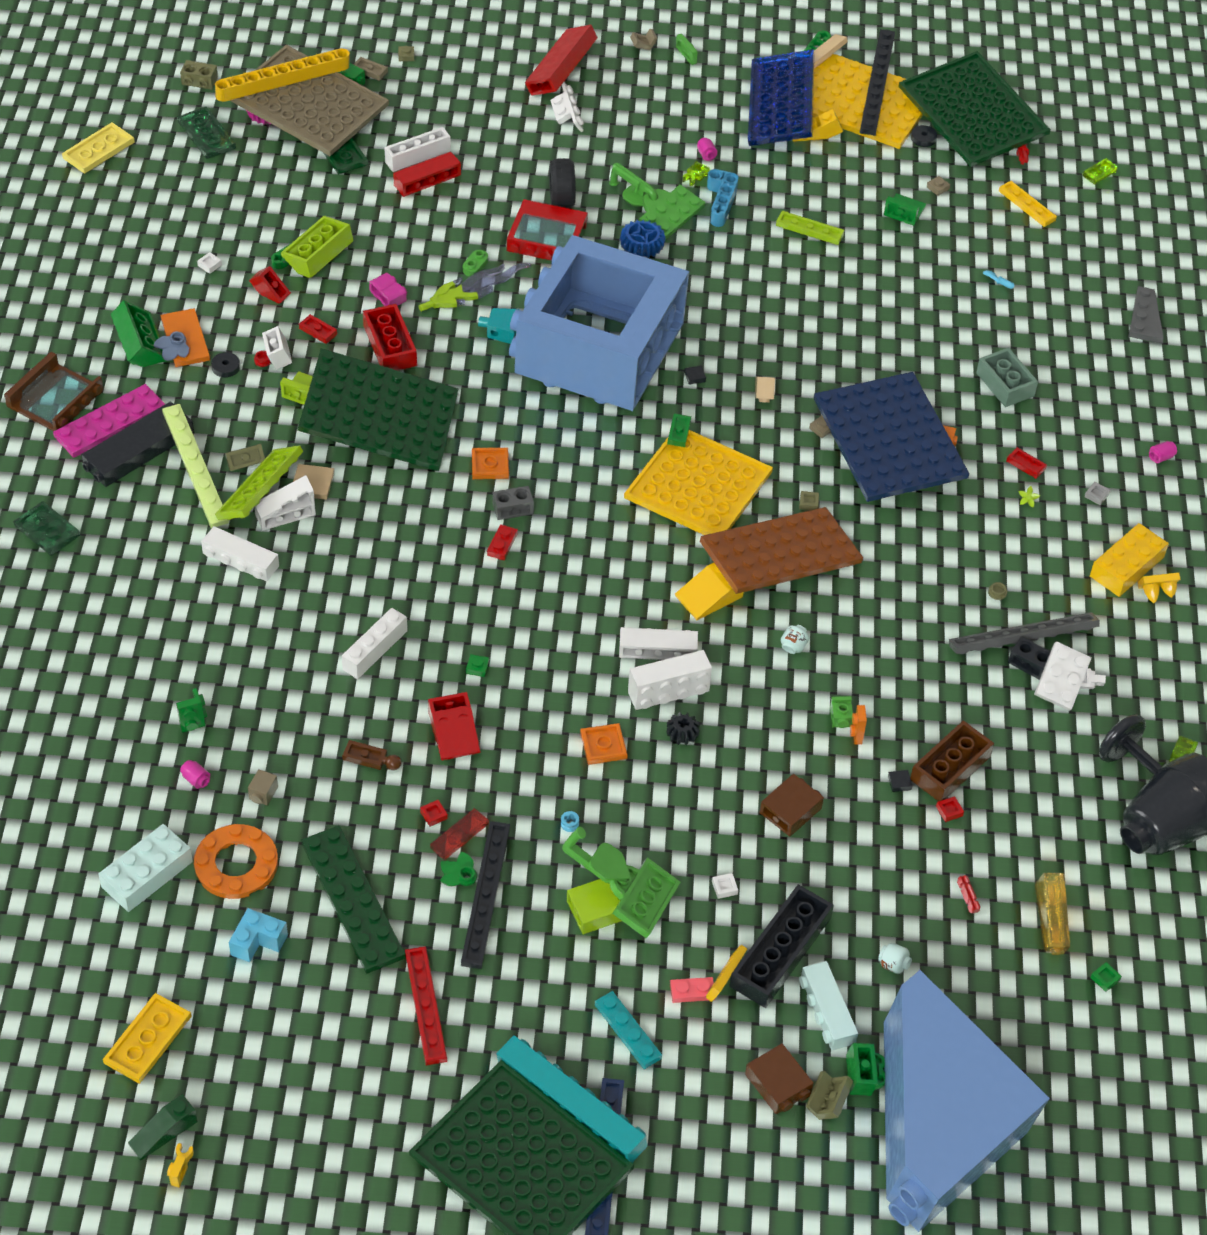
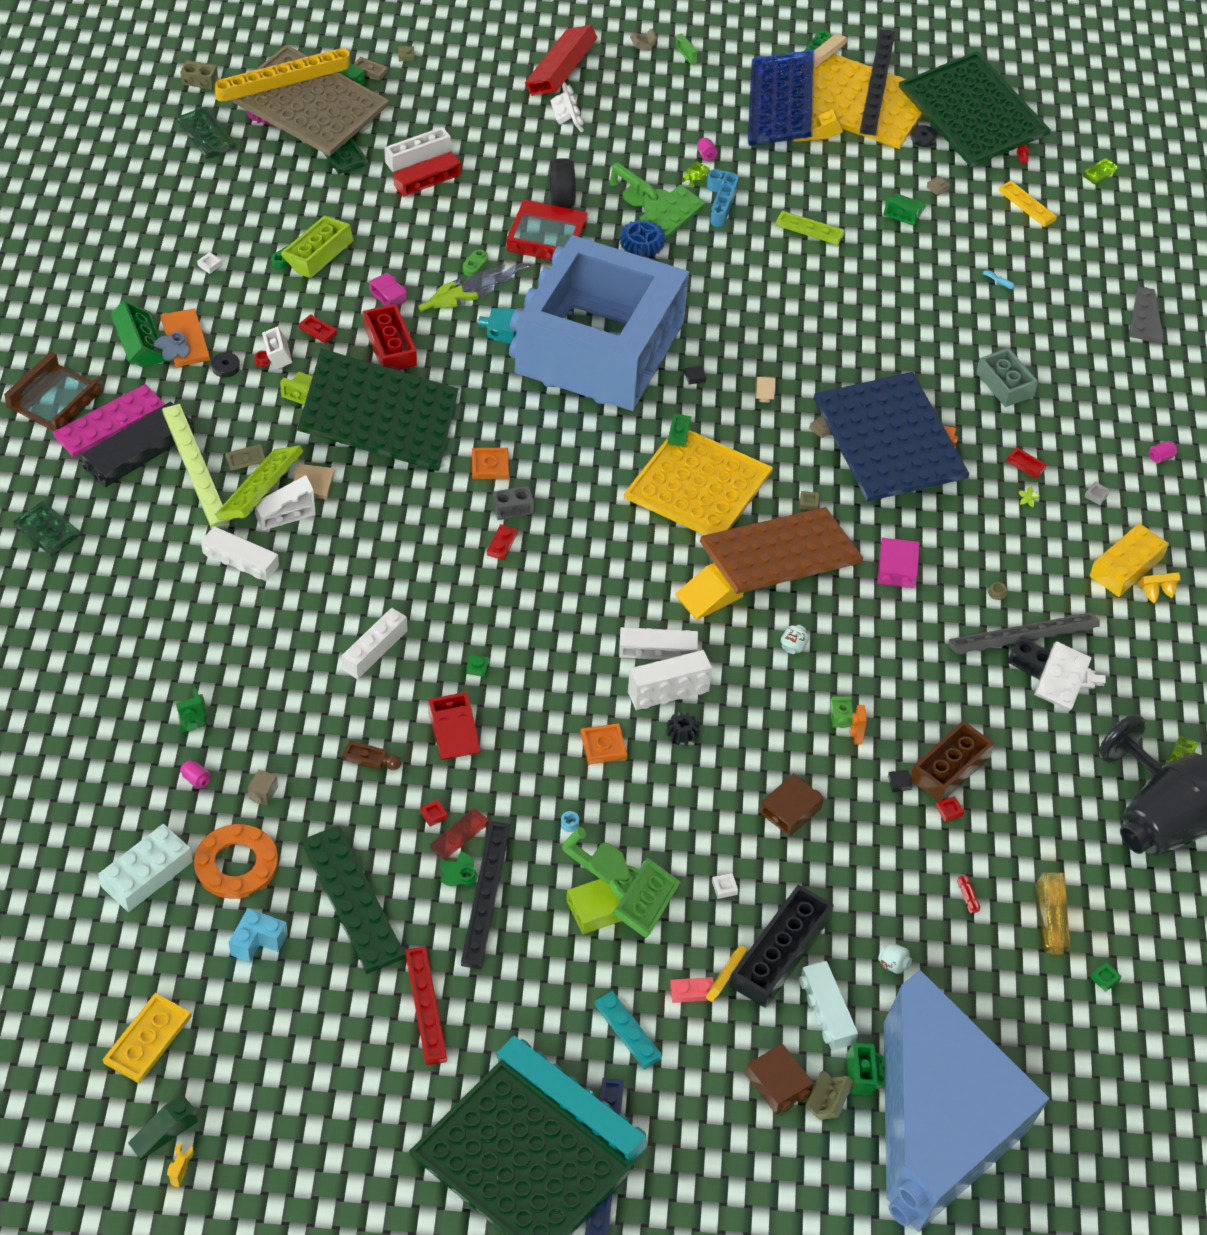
(98, 147): light yellow plate -> none
(270, 285): red slope -> none
(898, 562): none -> dark pink brick

